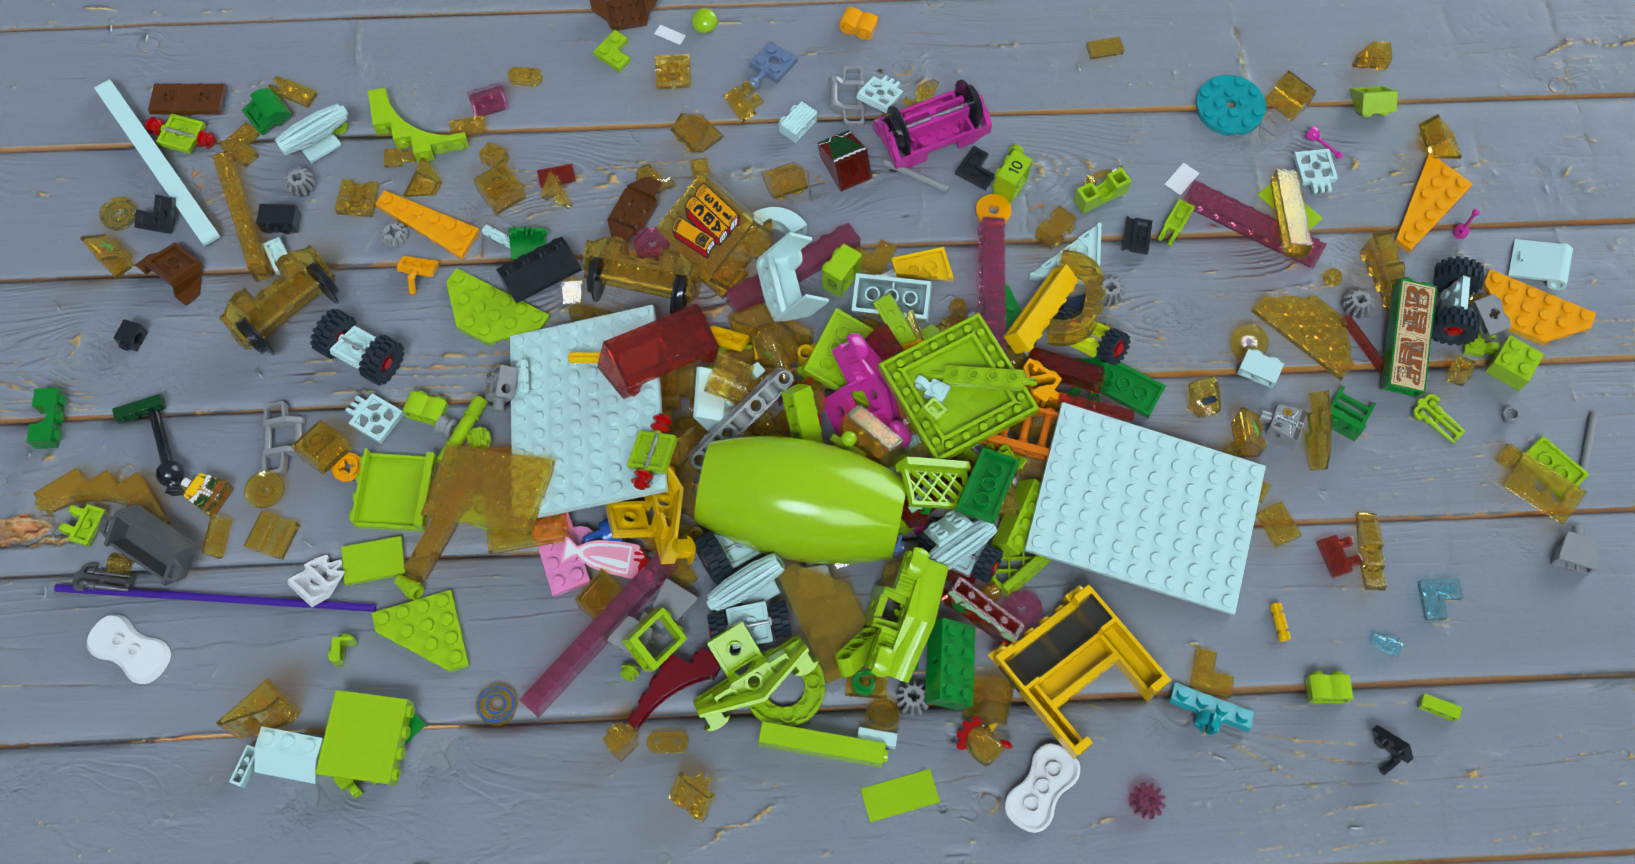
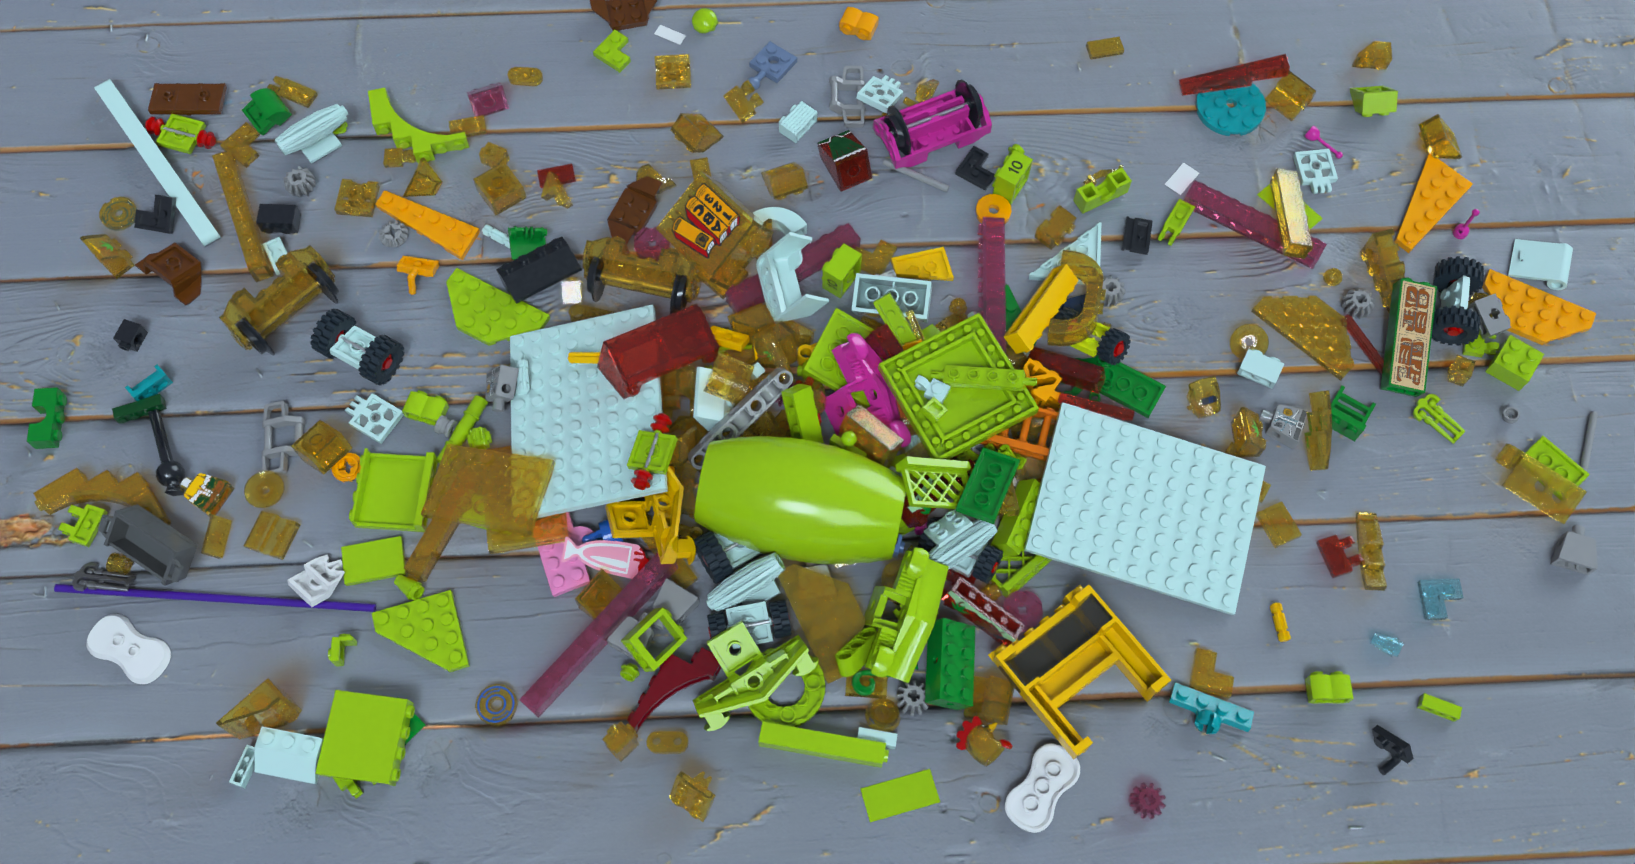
(151, 385): none -> teal hinge
(1236, 76): none -> clear red slope

